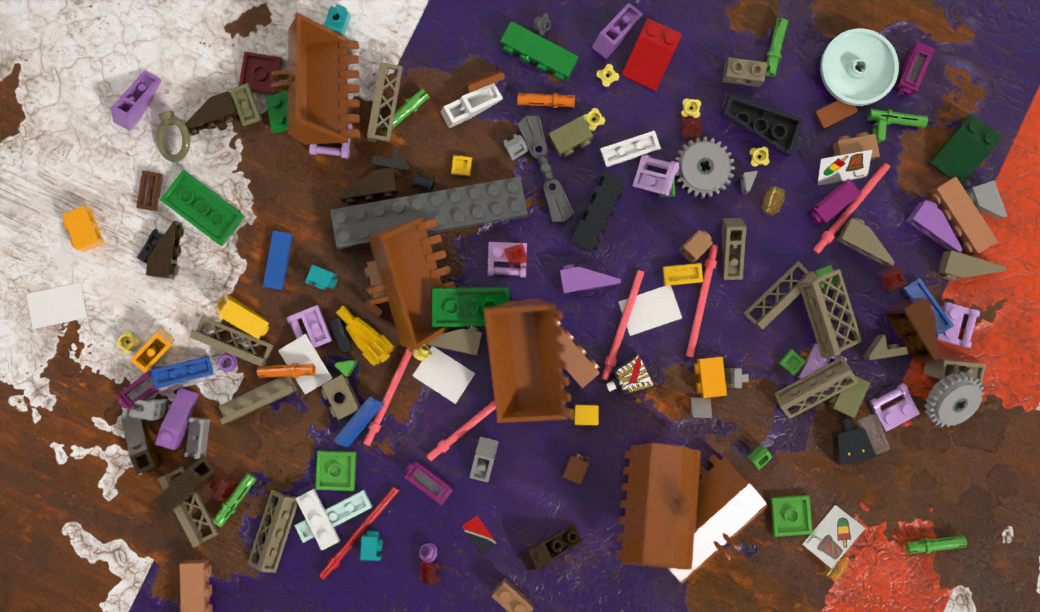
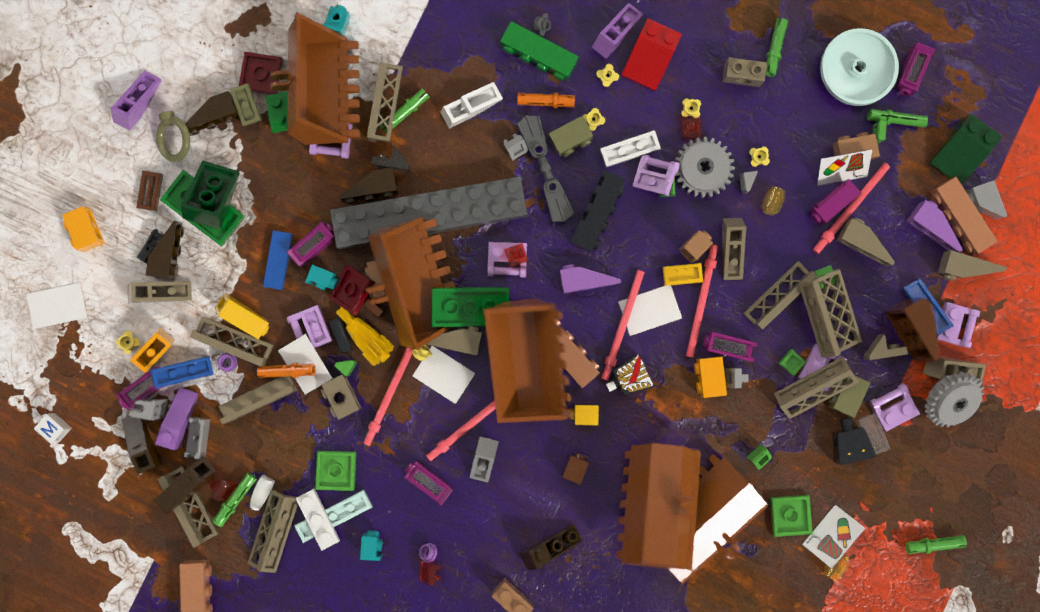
(52, 428): none -> white brick
(159, 292): none -> dark tan slope
(210, 195): none -> dark green slope
(261, 492): none -> white helmet
(312, 244): none -> magenta window
(335, 560): red bar -> none
(351, 290): none -> dark red tile
(359, 421): blue tile -> none
(423, 182): black bush -> none
(461, 166): yellow tile -> none
(479, 534): sticker -> none
(485, 80): dark orange tile -> none
(701, 408): light grey slope -> none
(729, 346): none -> magenta window
(767, 124): black wedge -> none
(834, 113): dark orange tile -> none
(893, 279): clear red tile -> none

